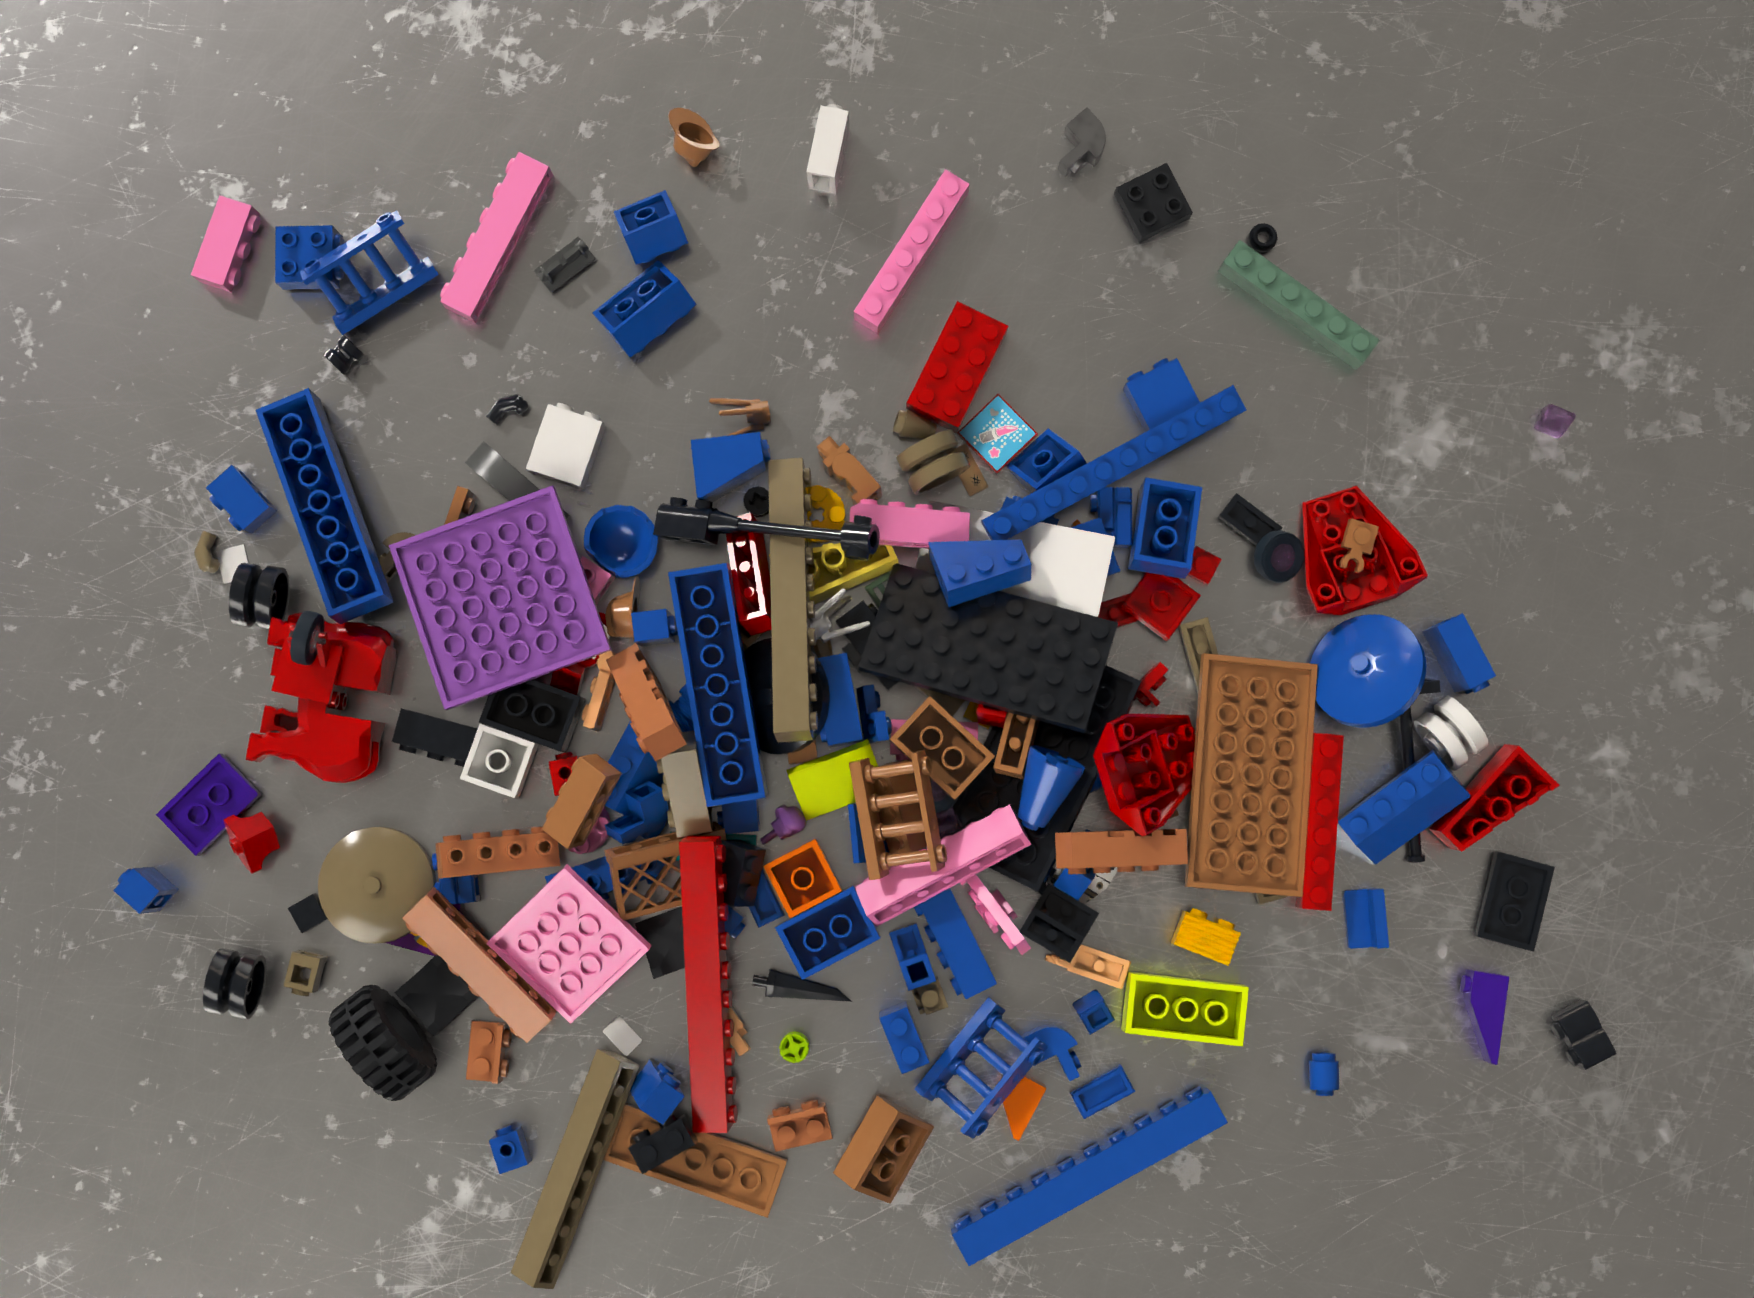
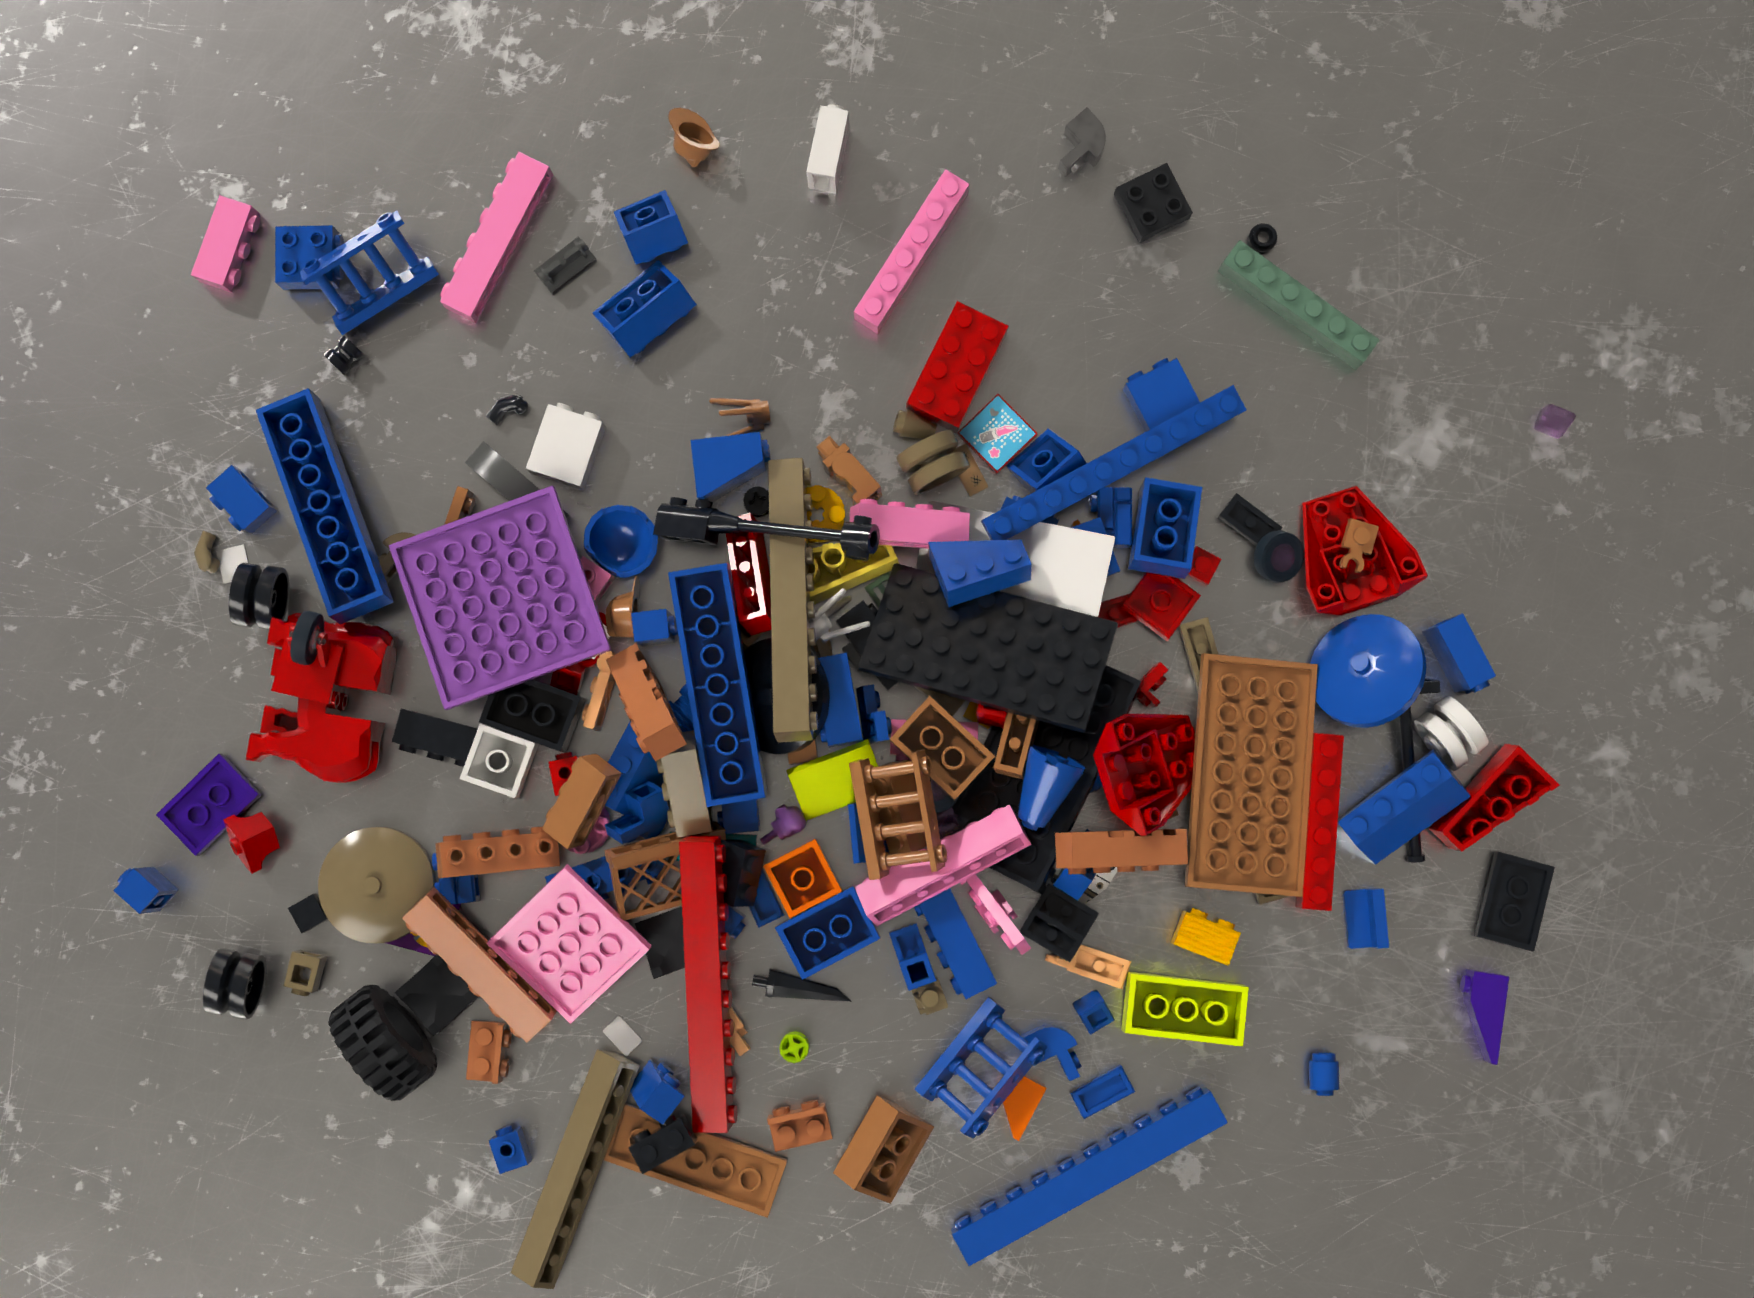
(904, 1037): blue brick -> none
(1582, 1034): black brick -> none

